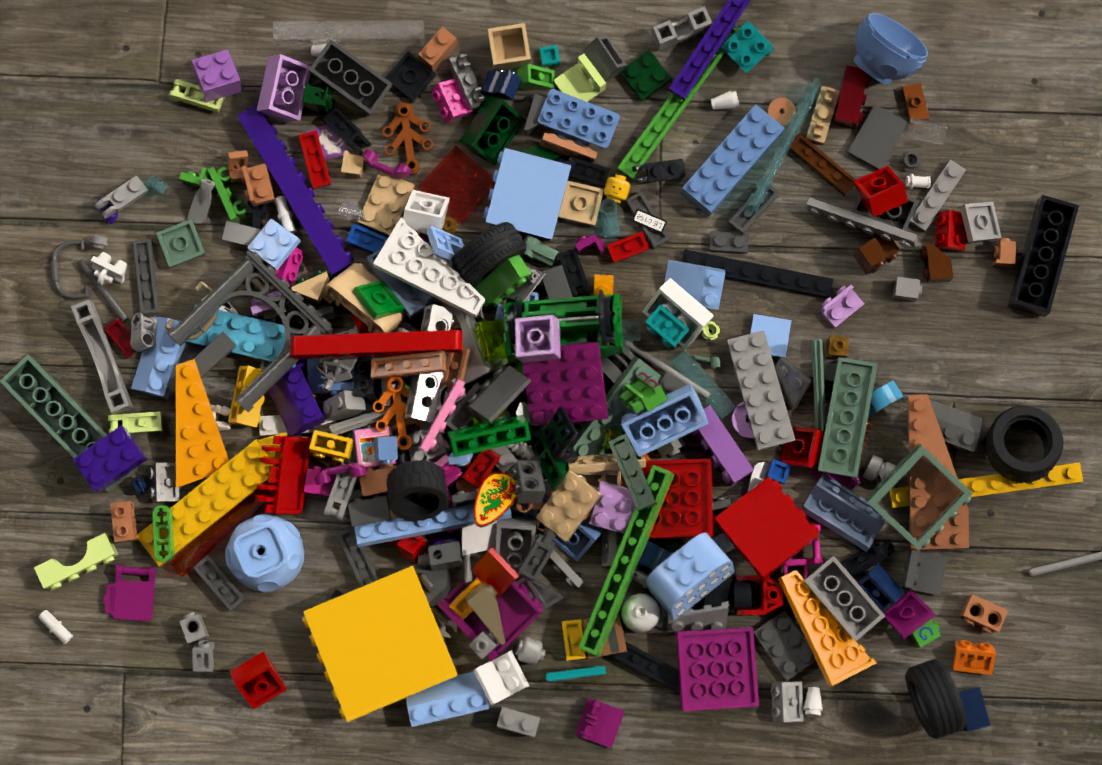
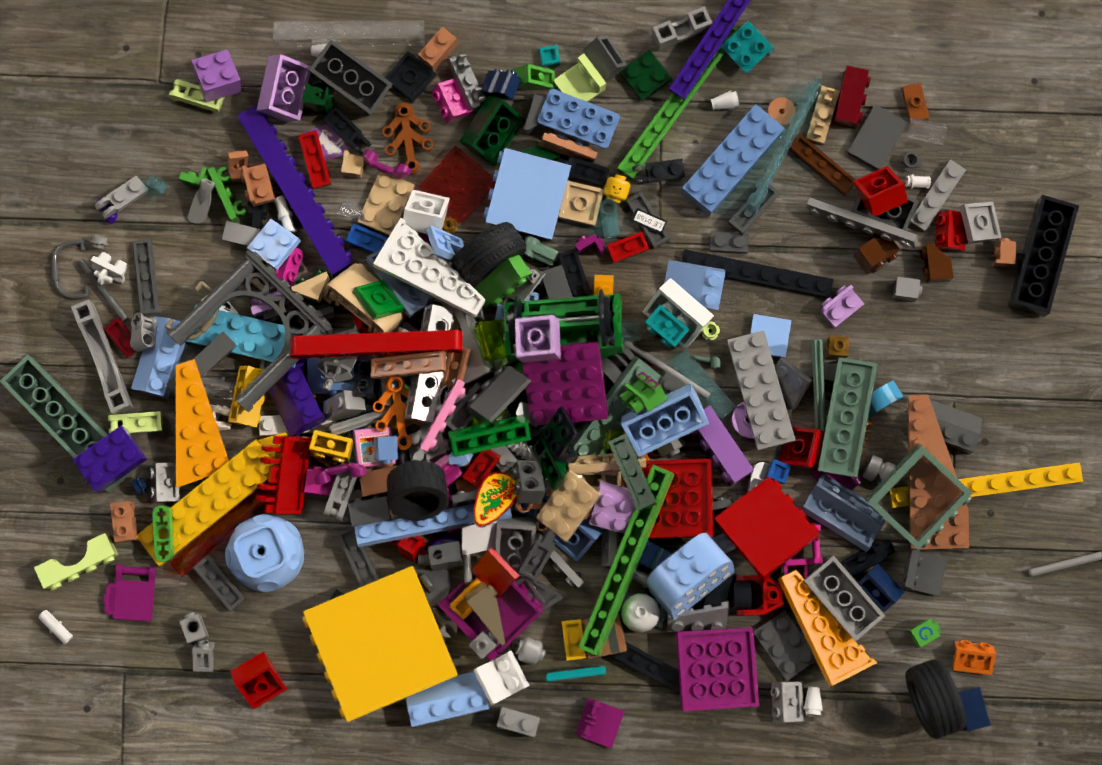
(181, 243): sand green plate -> none
(509, 46): tan piece -> none
(887, 49): medium blue rock -> none
(908, 614): magenta plate -> none
(984, 608): nougat brick -> none
(1041, 424): black tyre -> none

